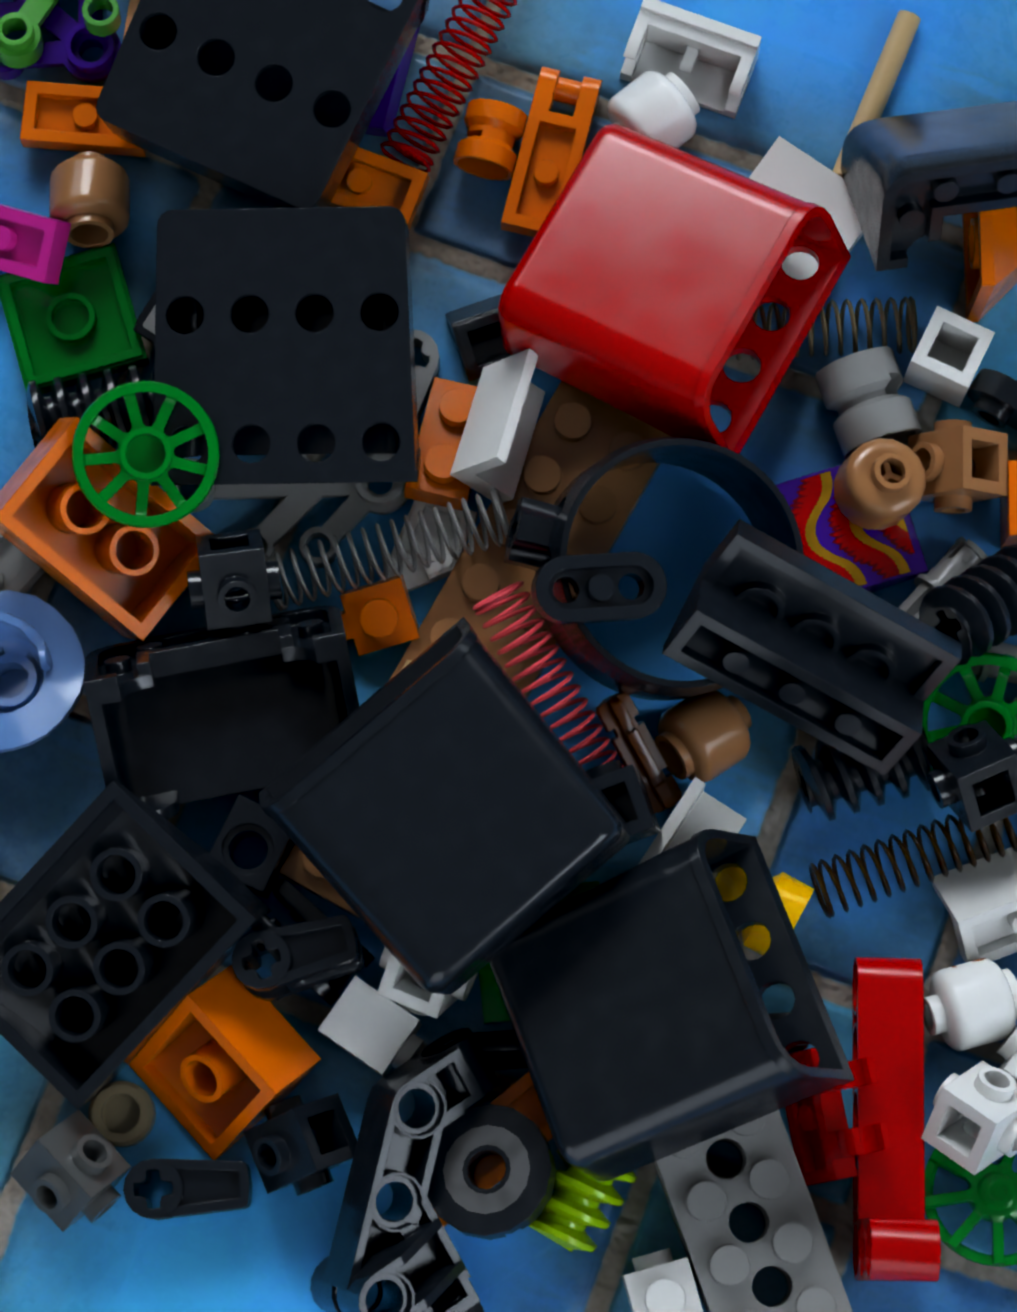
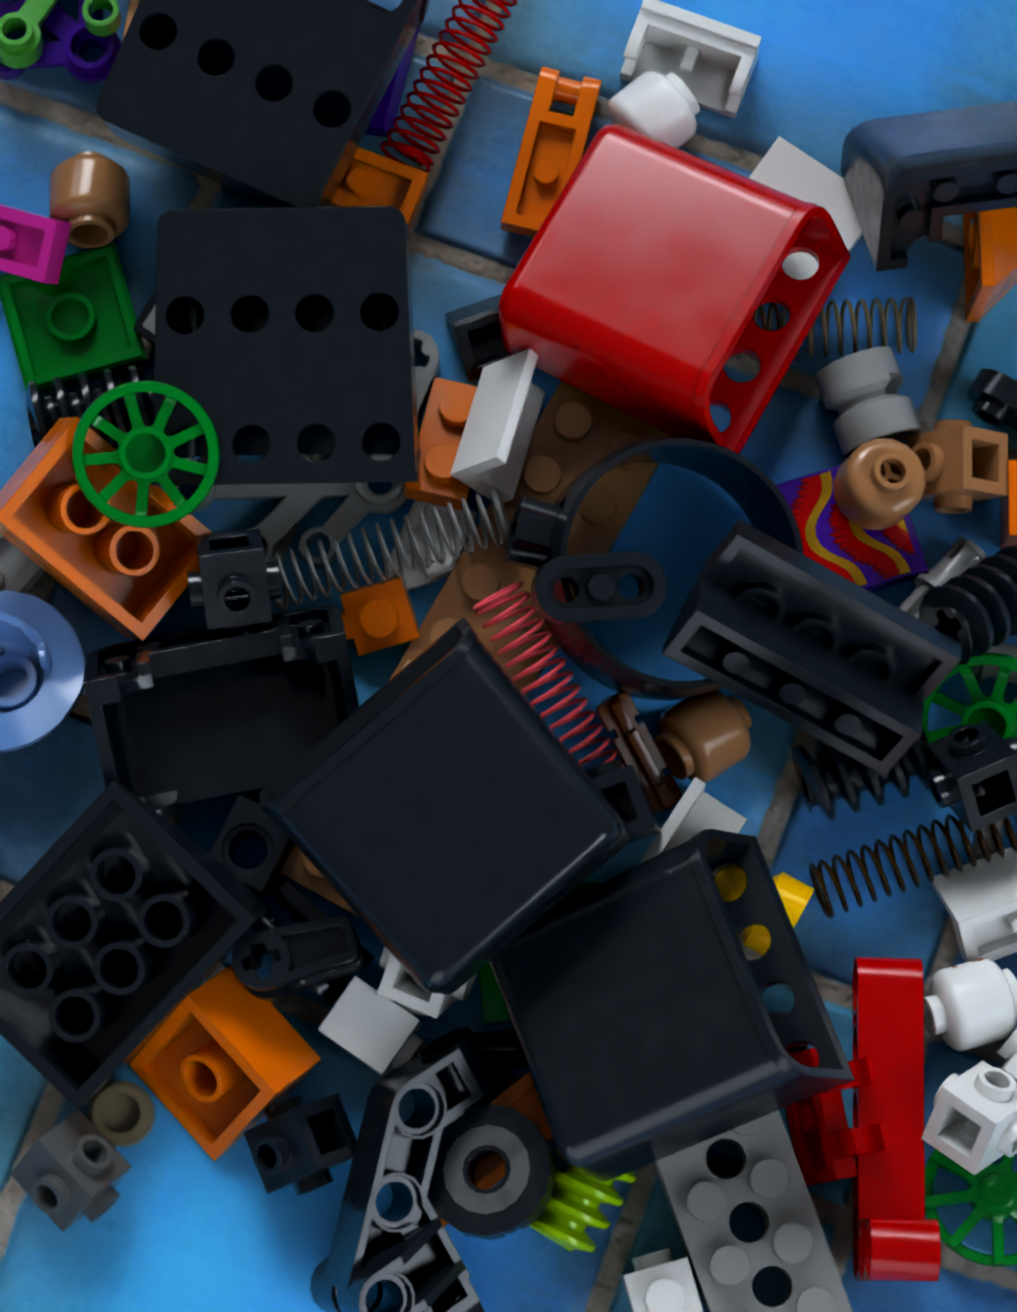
(67, 120): orange plate -> none
(197, 1187): black piece -> none
(490, 139): orange wheel -> none
(885, 72): tan bar -> none
(948, 356): white brick -> none

